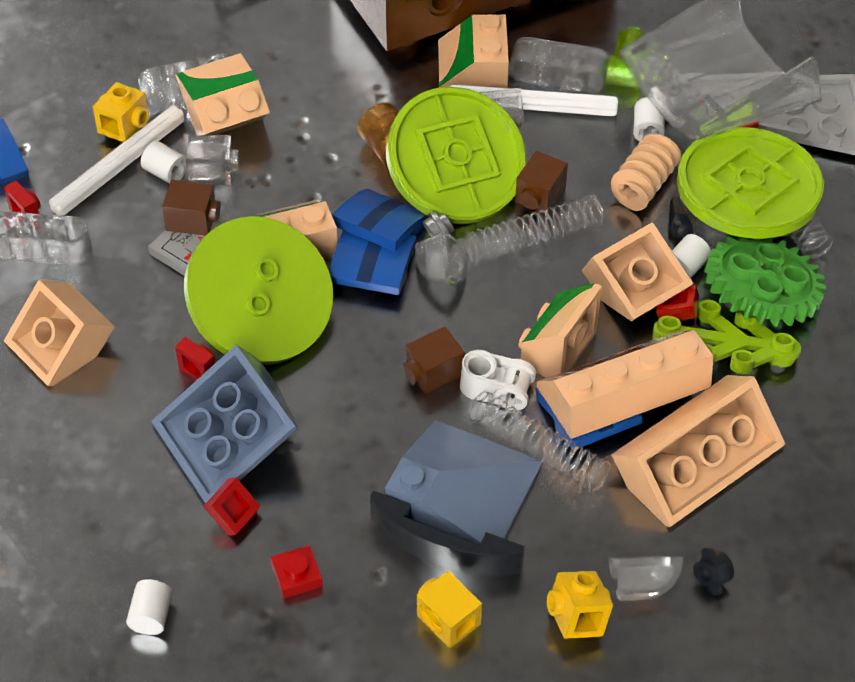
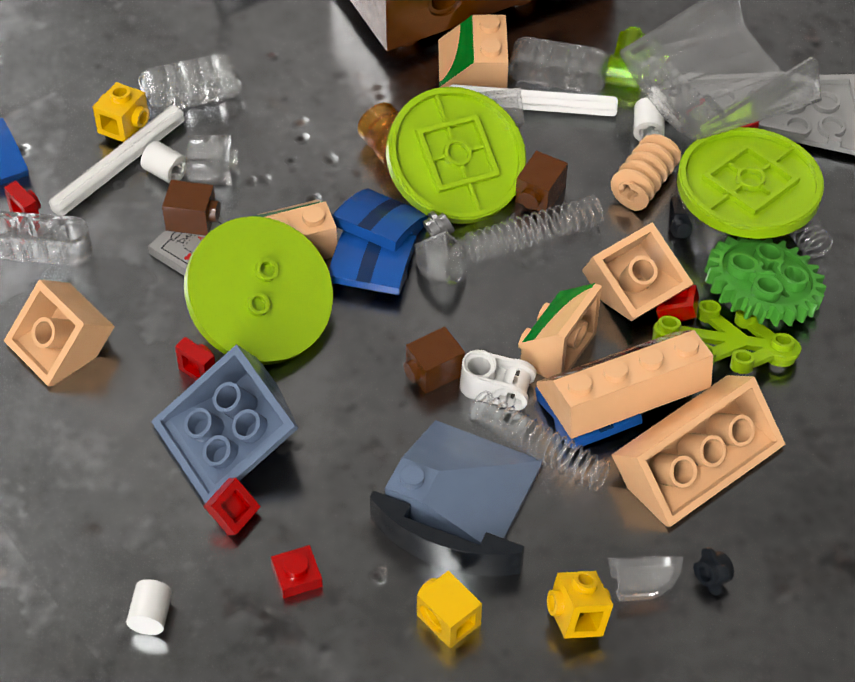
(222, 95): light nougat slope -> none
(692, 253): white piece -> none

